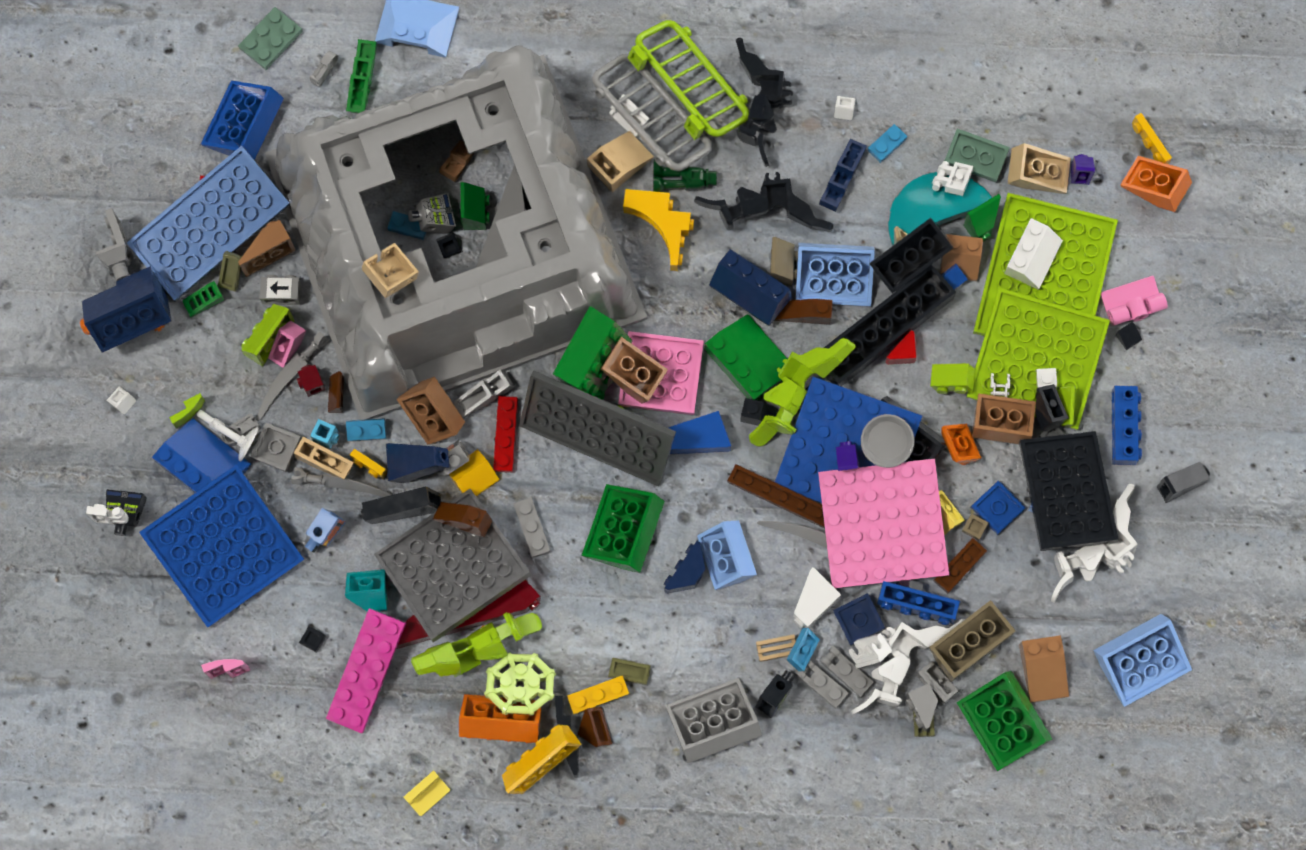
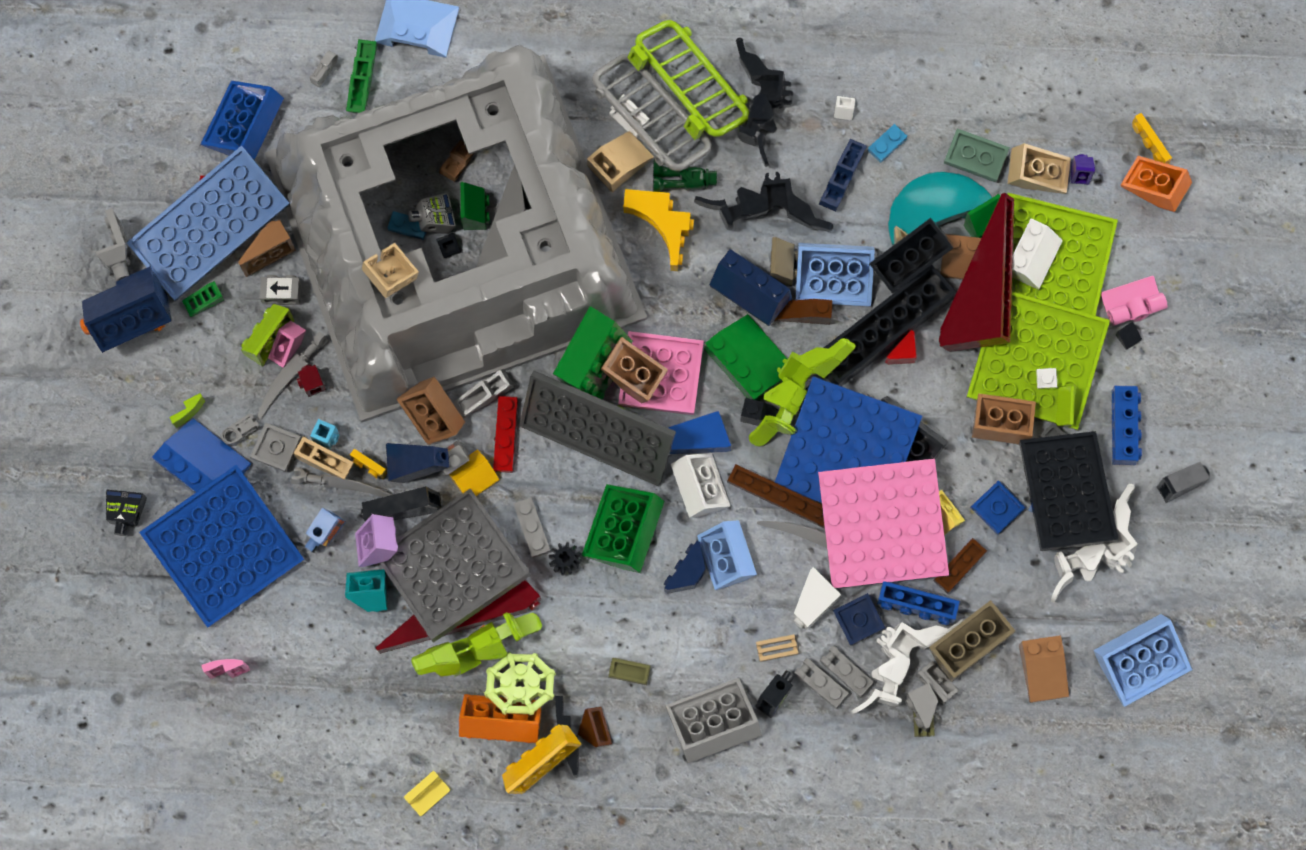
(101, 514): white plate -> none
(121, 400): white slope -> none
(230, 271): olive tile -> none
(242, 441): white dish -> none
(270, 38): sand green plate -> none
(312, 639): black tile -> none
(336, 390): reddish brown slope -> none
(365, 670): dark pink plate -> none
(366, 429): dark azure plate -> none
(376, 540): none -> lavender slope
(464, 518): reddish brown slope -> none
(572, 556): none -> black gear
(598, 694): yellow plate -> none
(700, 484): none -> white slope
(803, 649): dark azure plate -> none
(847, 456): dark purple slope -> none
(870, 650): white hinge -> none
(887, 440): light grey piece -> none
(910, 584): black tile -> none
(952, 378): lime brick -> none
(954, 276): blue tile -> none
(958, 177): white plate -> none
(960, 443): orange slope -> none
(975, 527): dark tan plate -> none
(983, 302): none -> dark red slope
(993, 385): white piece -> none
(1004, 720): green slope -> none
(1049, 408): black slope -> none

